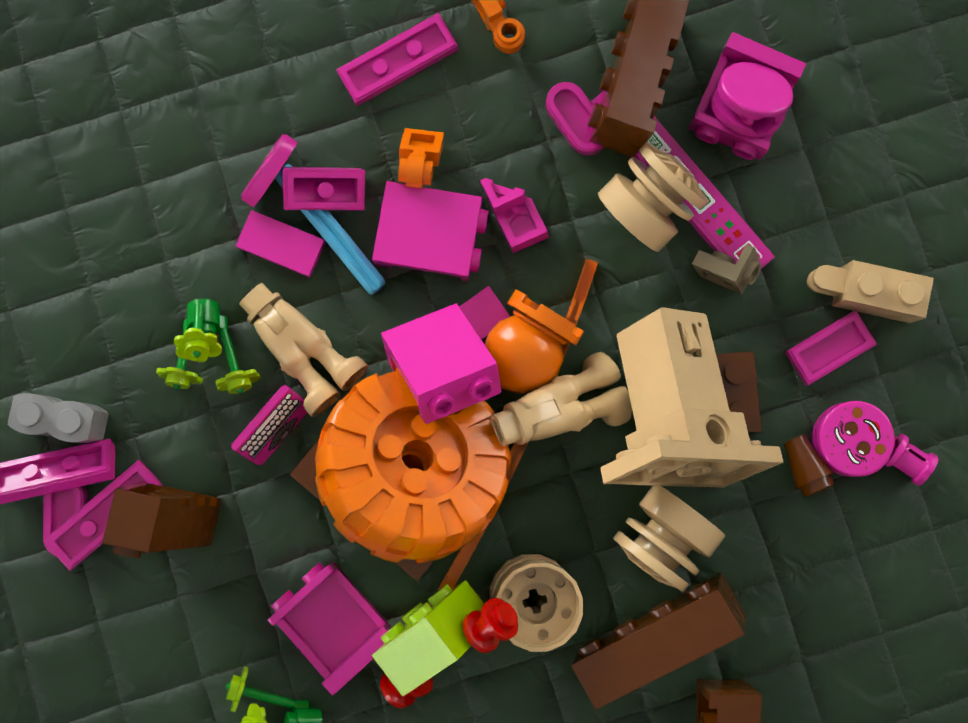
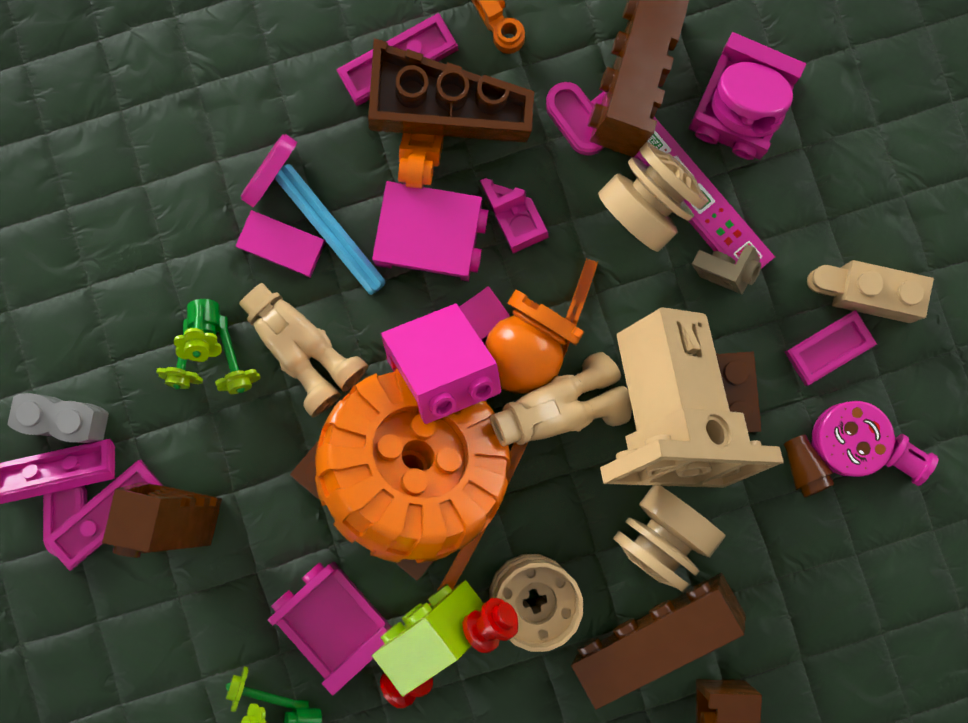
(270, 426): slope -> none
(323, 188): dark pink slope -> none
(443, 100): none -> reddish brown wedge

